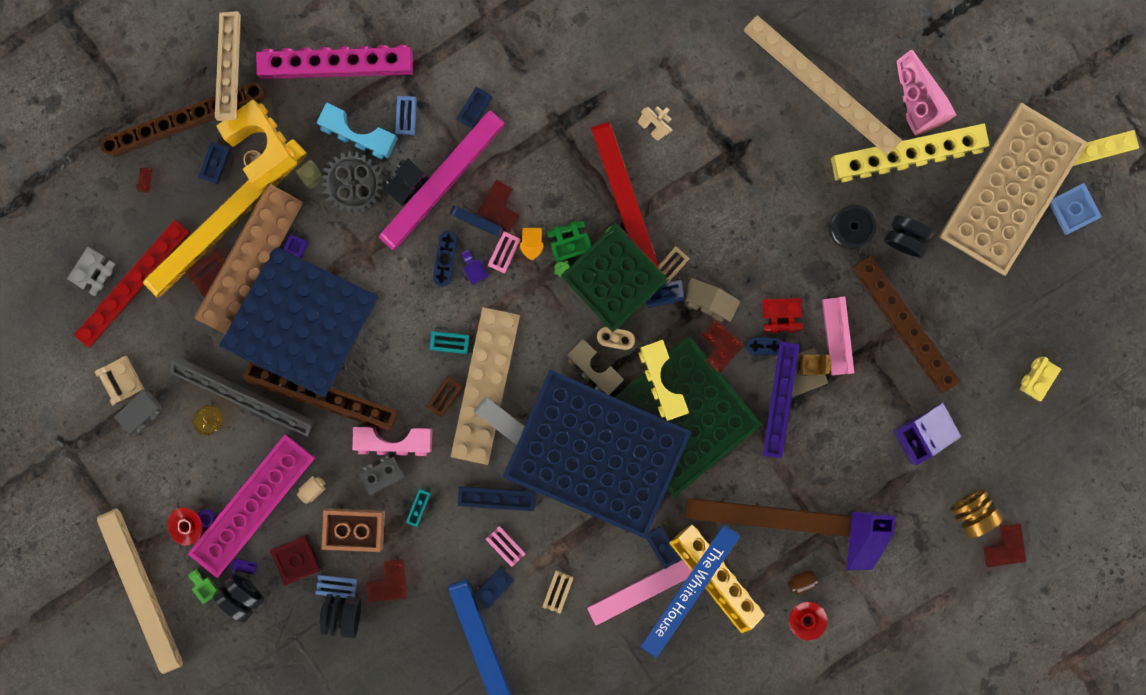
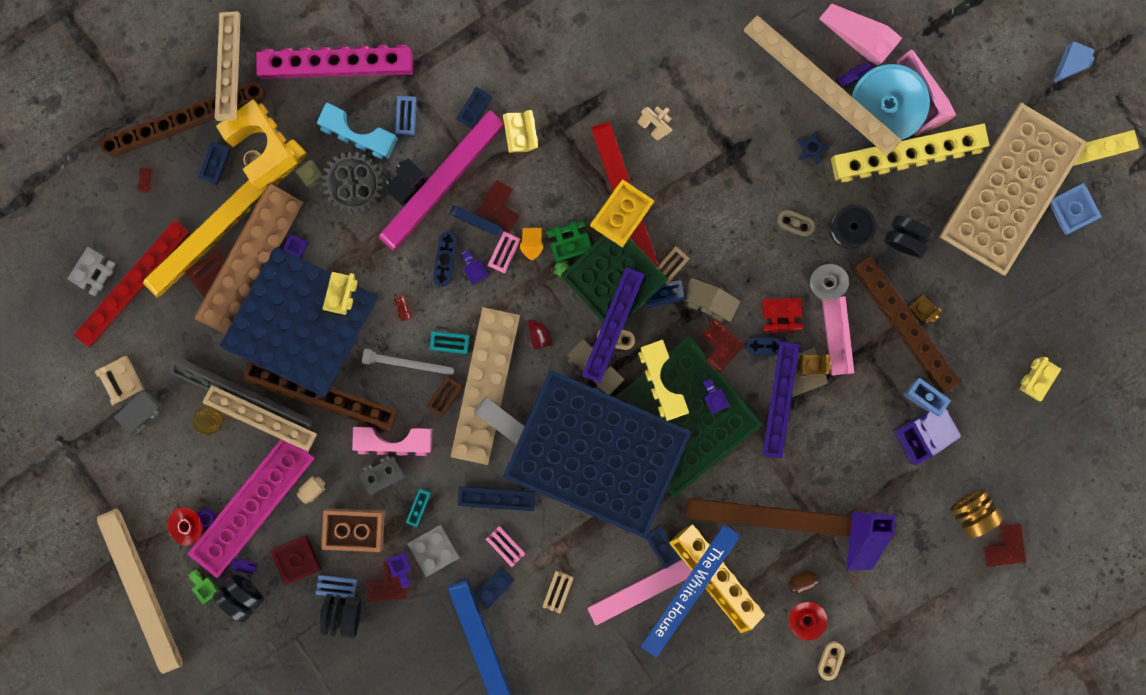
(259, 418): none -> tan plate
(339, 293): none -> light yellow bracket
(371, 357): none -> light grey piece
(399, 566): none -> dark purple plate
(402, 308): none -> clear red pin
(433, 550): none -> light grey plate
(520, 131): none -> light yellow bracket
(539, 334): none -> dark red brick
(613, 325): none -> dark purple plate
(622, 213): none -> yellow plate
(715, 398): none -> dark purple plate
(795, 223): none -> dark tan plate
(812, 148): none -> dark blue animal
(826, 274): none -> light grey dish
(831, 660): none -> tan plate
(854, 75): none -> dark purple axle
(865, 35): none -> bright pink wedge
(895, 98): none -> medium azure dish
(924, 310): none -> pearl gold bracket
(926, 397): none -> medium blue slope
(1074, 60): none -> medium blue slope

